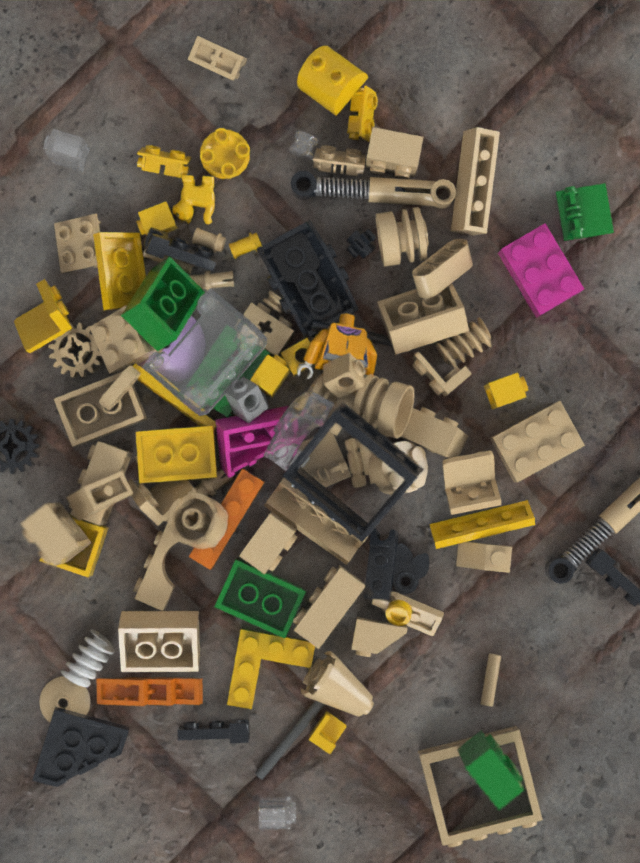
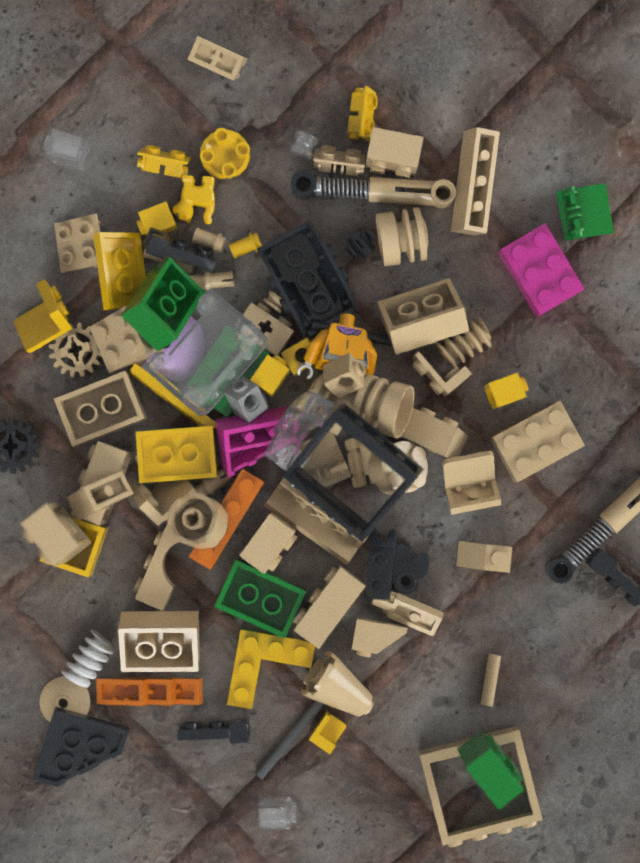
(119, 387): tan beam -> none
(330, 79): yellow brick -> none
(398, 612): yellow tile -> none
(442, 268): tan beam -> none
(482, 524): yellow plate -> none

